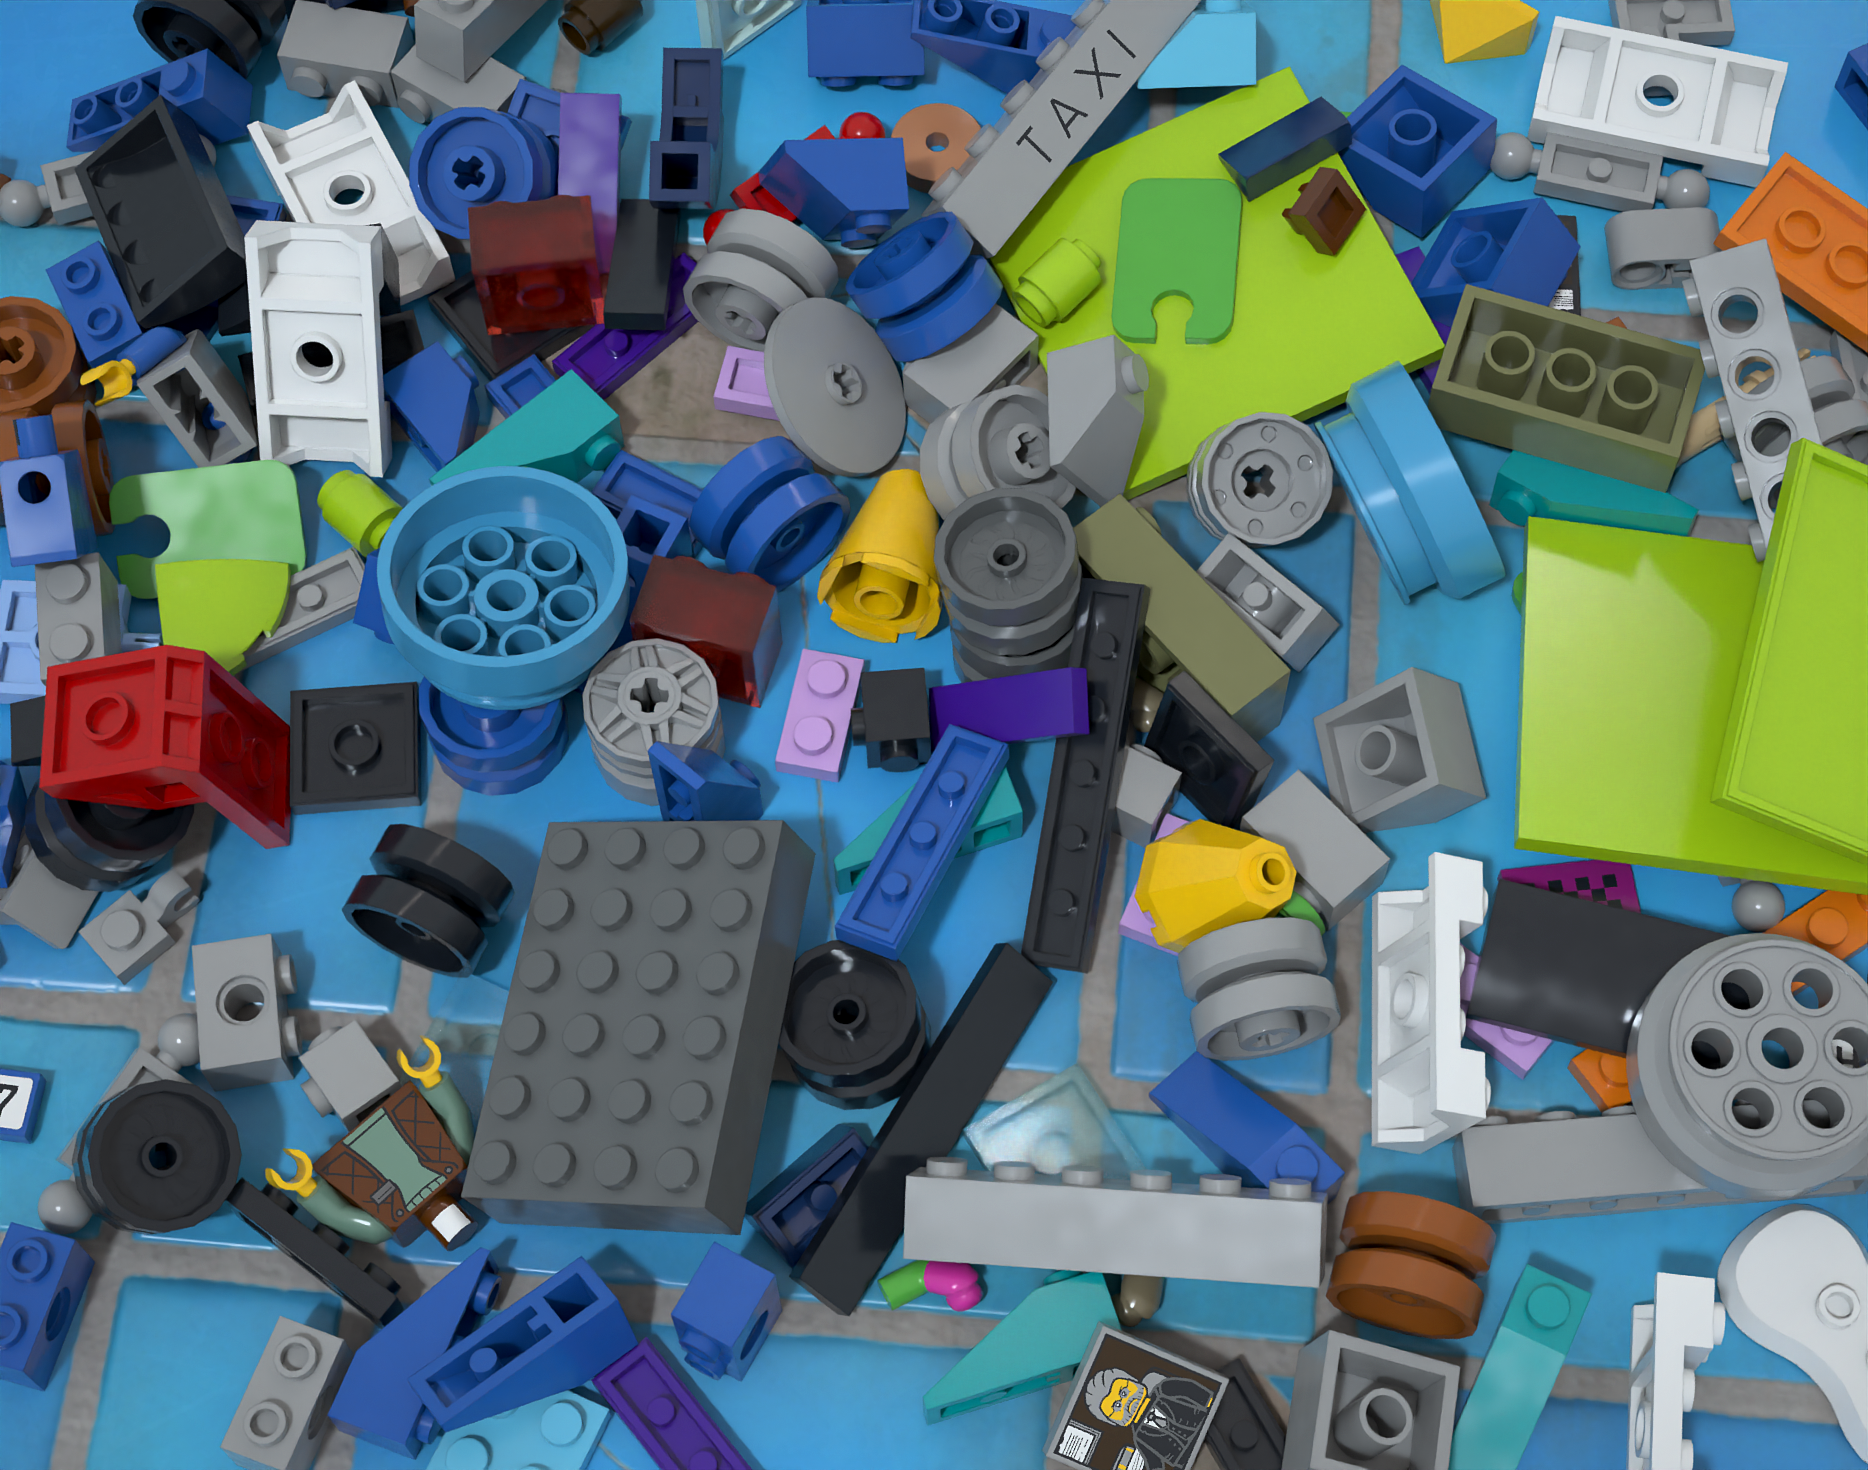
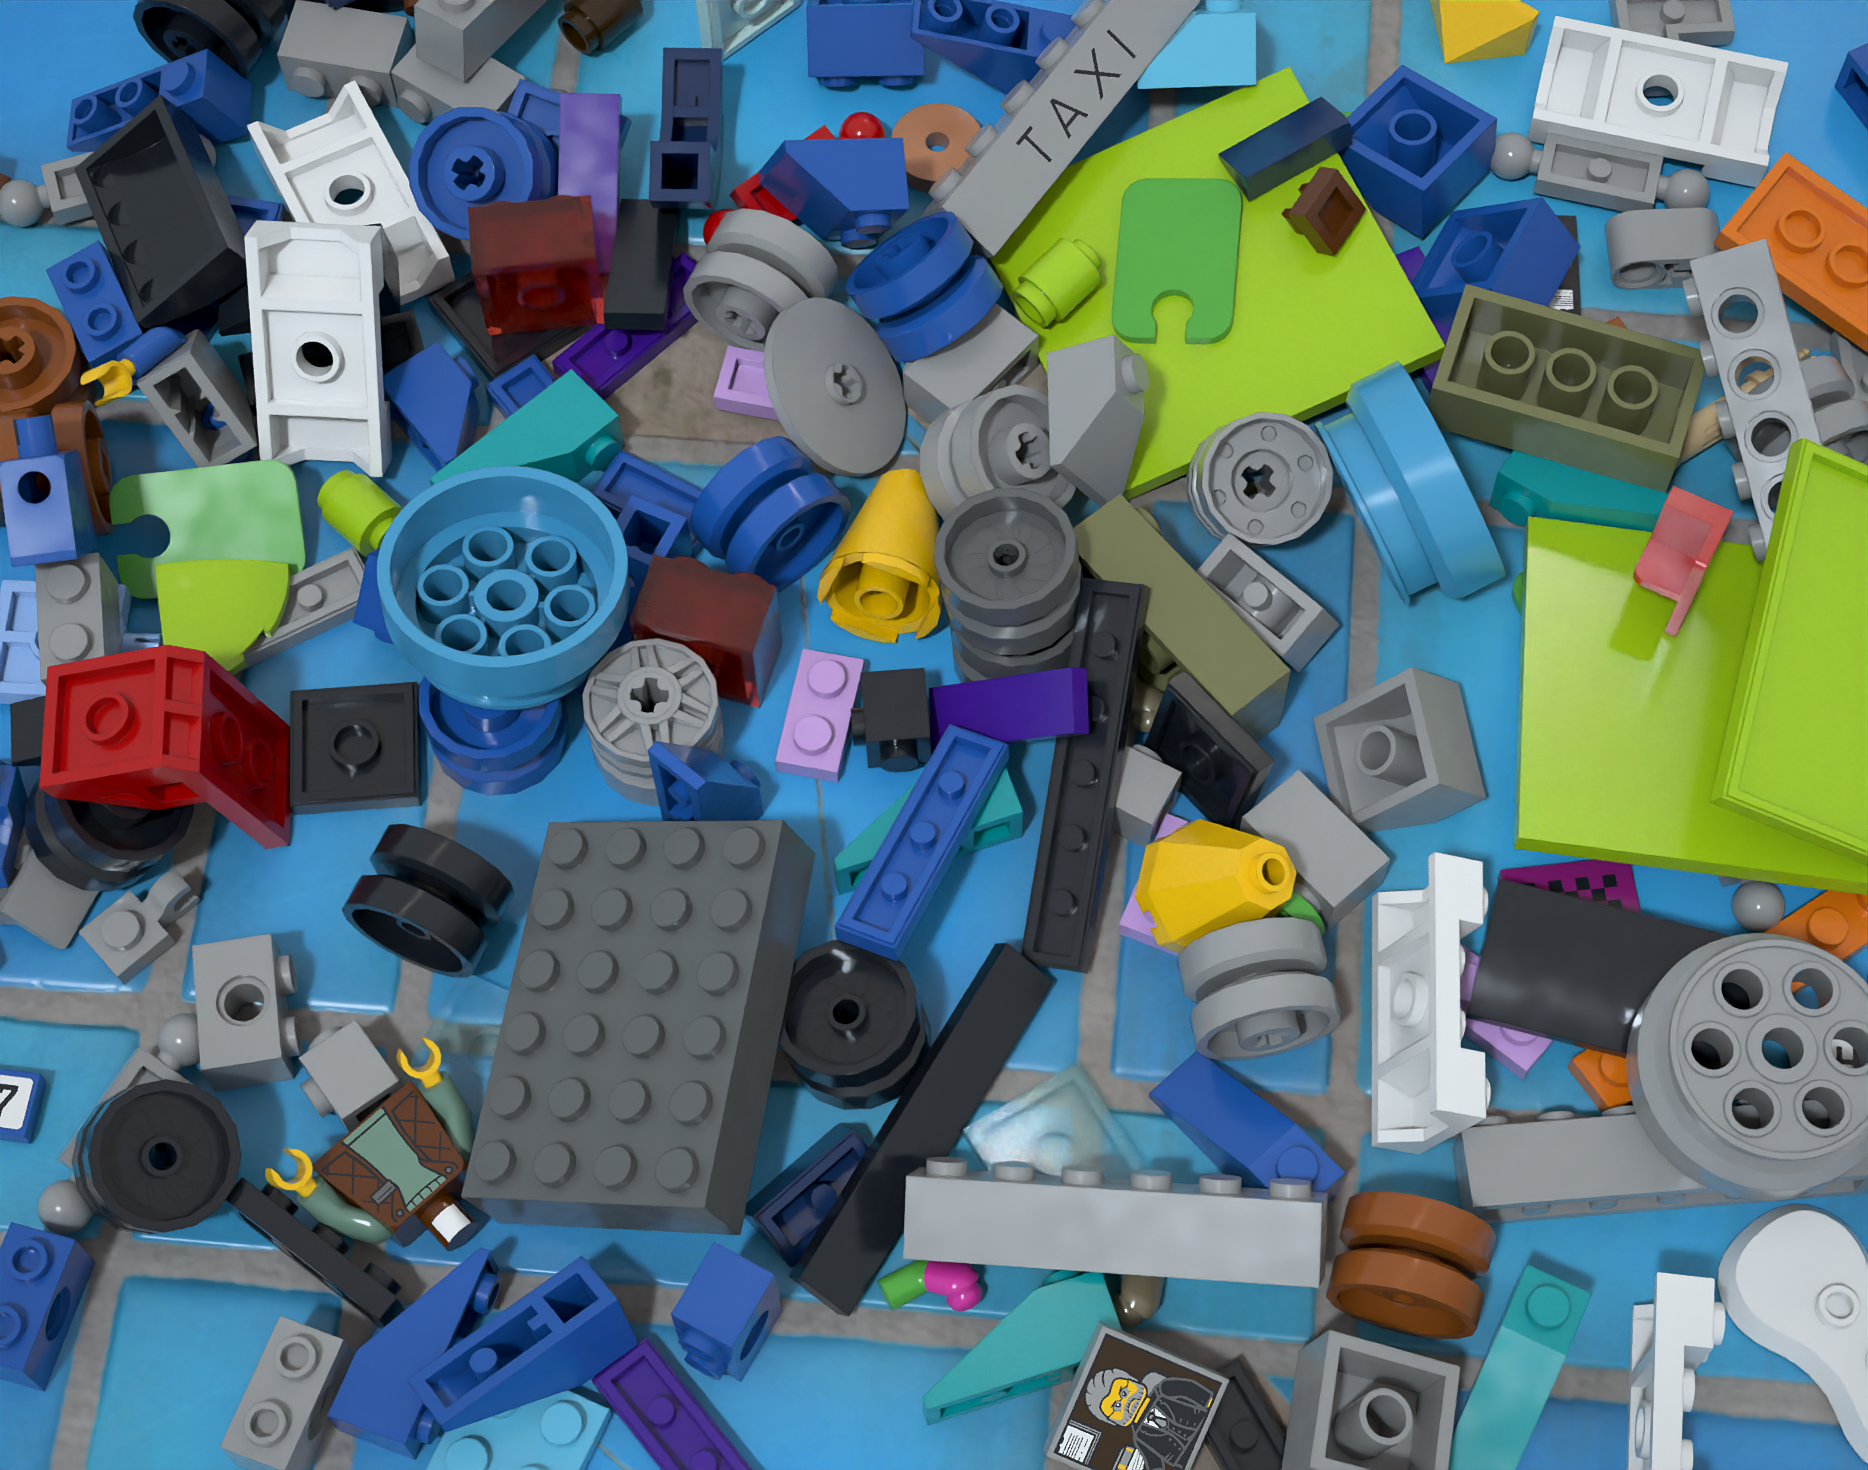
(1681, 550): none -> panel

